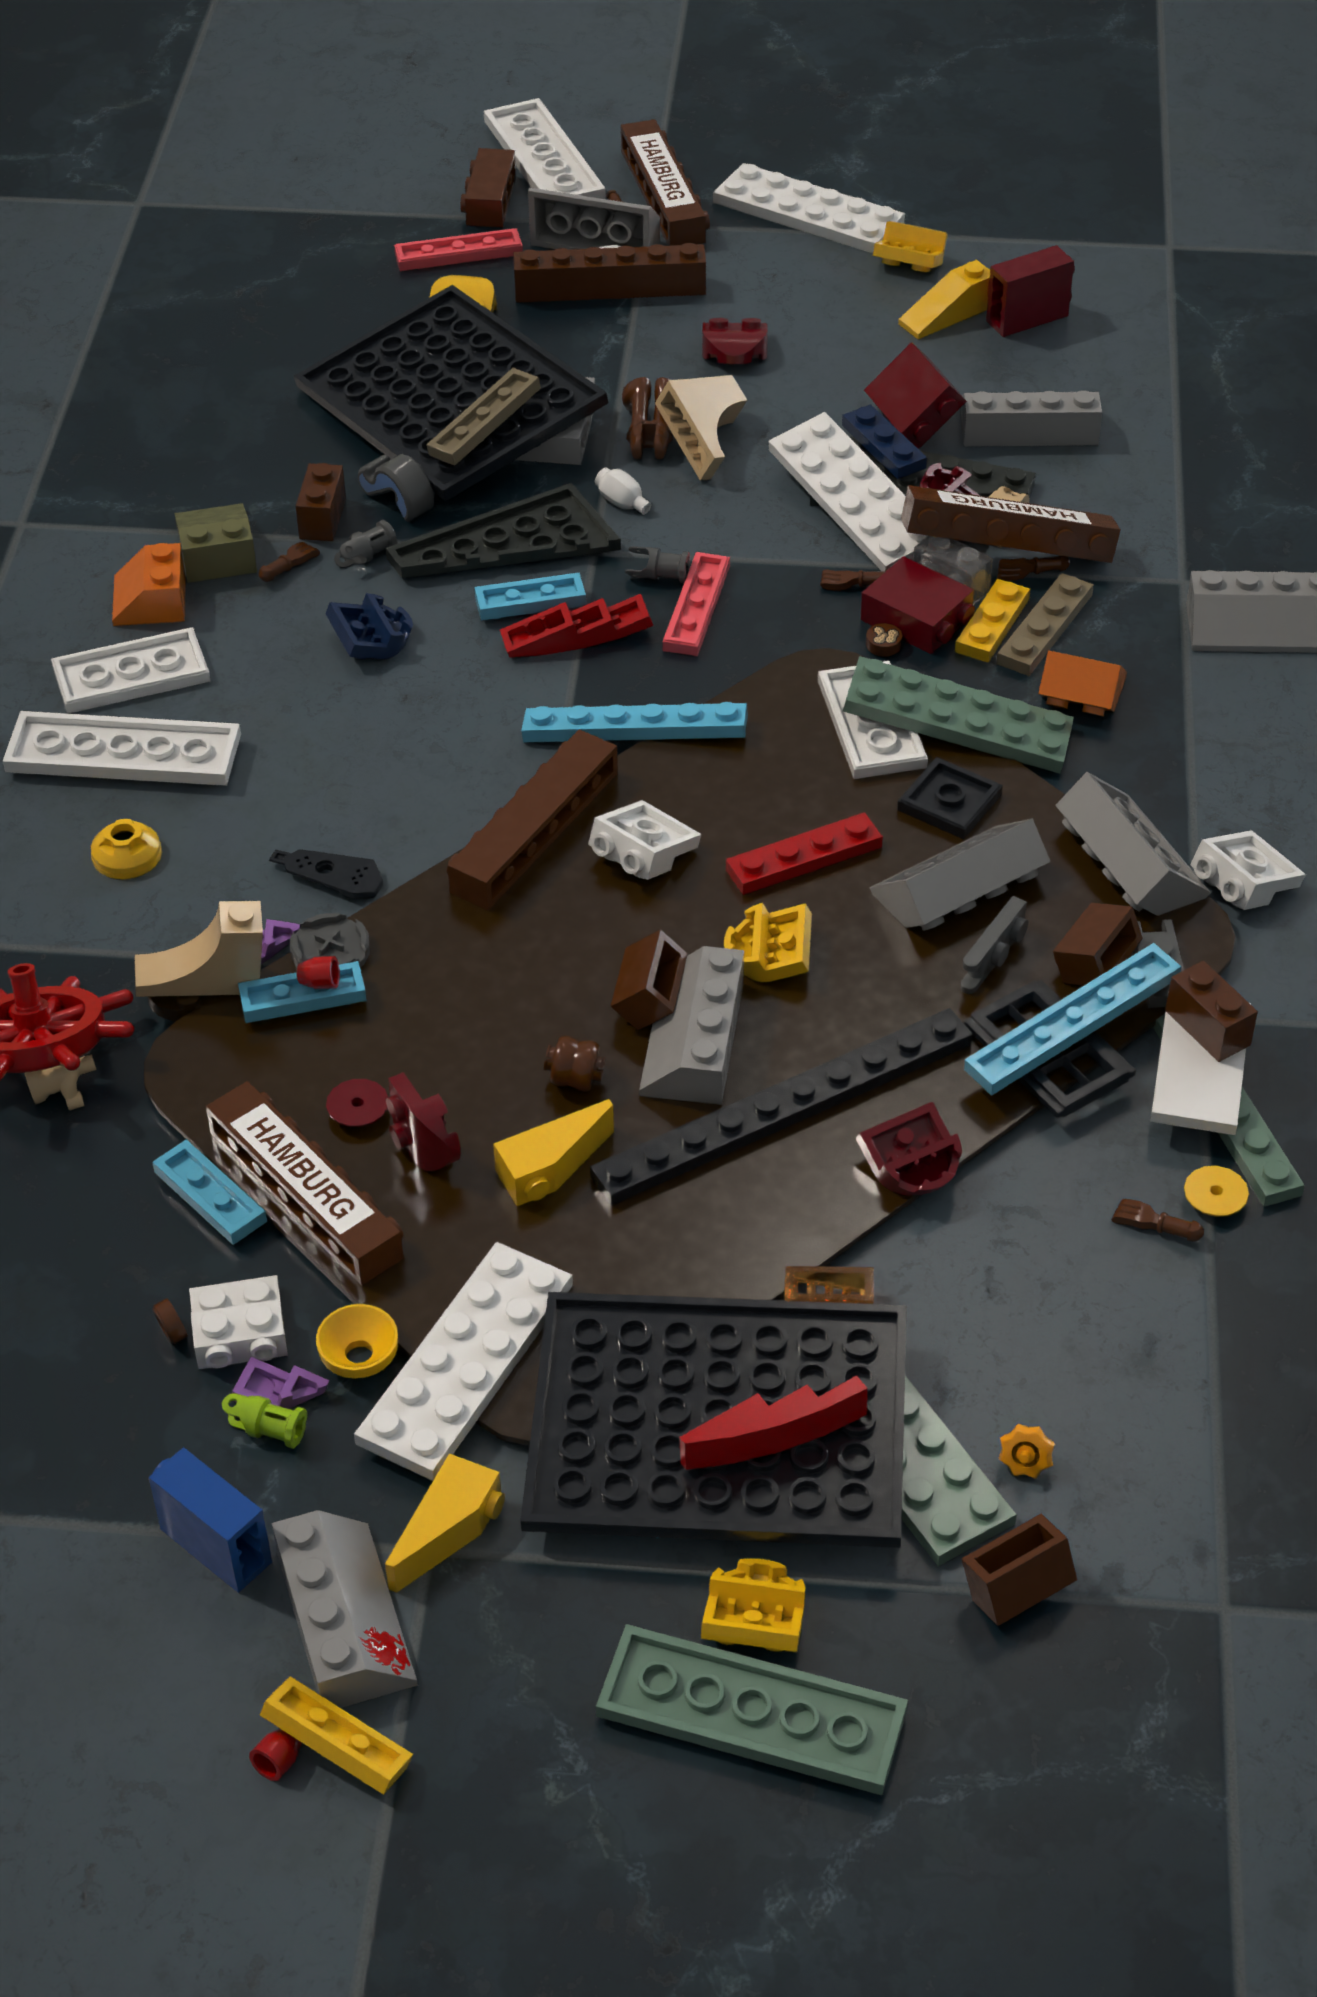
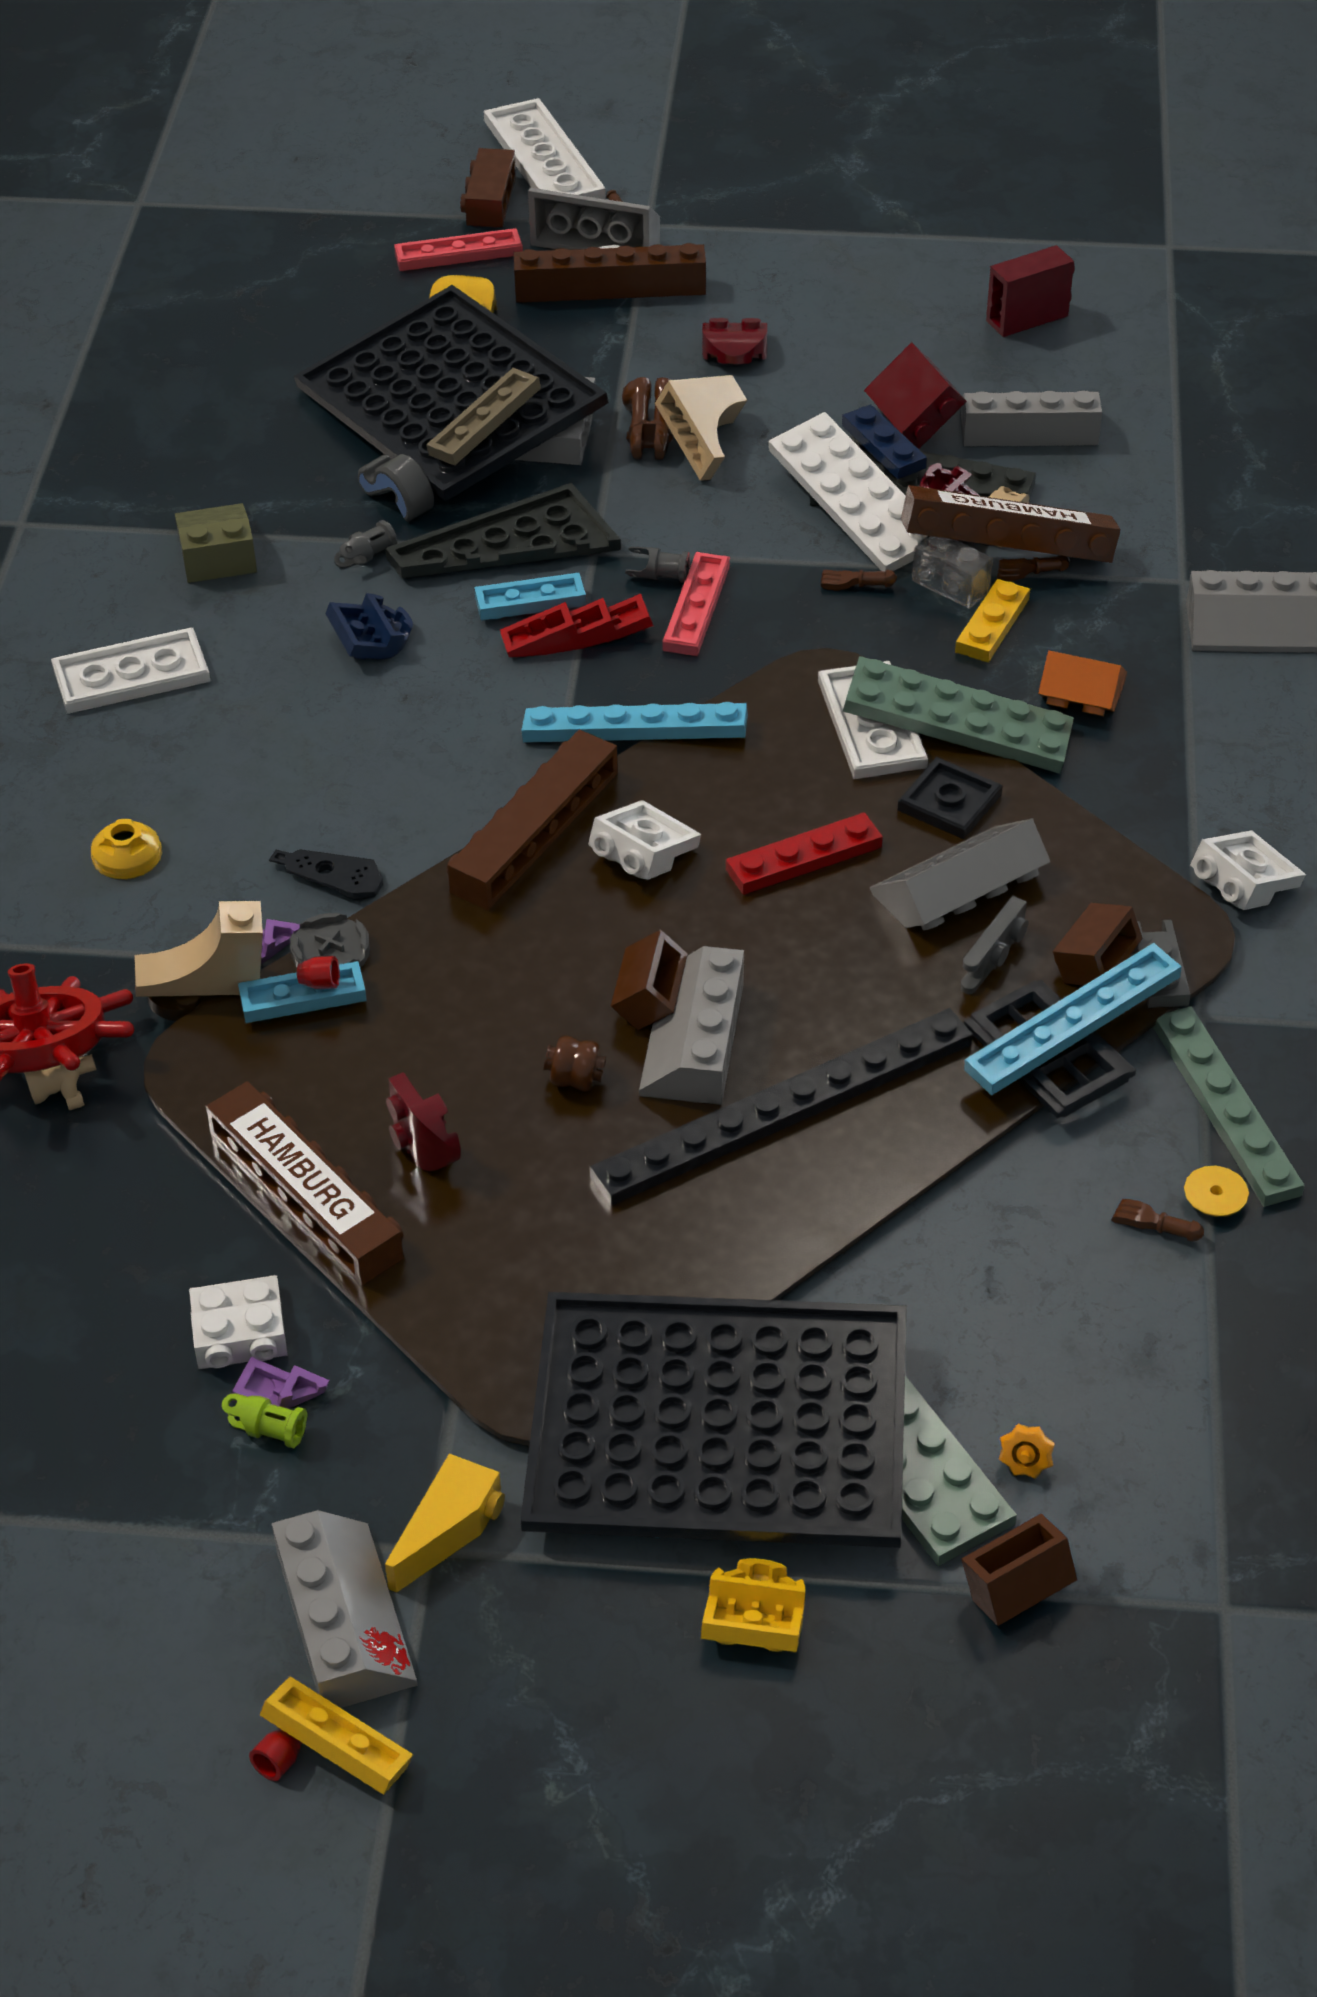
(122, 748): white plate -> none
(151, 587): orange slope -> none
(169, 1321): reddish brown tile -> none
(209, 1192): medium azure plate -> none
(210, 1519): blue brick -> none
(295, 556): reddish brown piece -> none
(321, 502): reddish brown brick -> none
(353, 1328): yellow piece -> none
(357, 1102): dark red piece -> none
(462, 1361): white plate -> none
(547, 1155): yellow slope -> none
(621, 490): white plant -> none
(664, 183): reddish brown brick -> none
(753, 1709): sand green plate -> none
(760, 1430): red slope -> none
(773, 942): yellow slope -> none
(806, 207): white plate -> none
(844, 1278): clear orange slope -> none
(883, 639): reddish brown tile -> none
(911, 245): yellow bracket -> none
(912, 1151): dark red slope -> none
(919, 603): dark red brick -> none
(950, 301): yellow slope -> none
(1045, 624): dark tan plate -> none
(1129, 847): light grey slope -> none
(1194, 1086): white tile -> none
(1211, 1011): reddish brown brick -> none

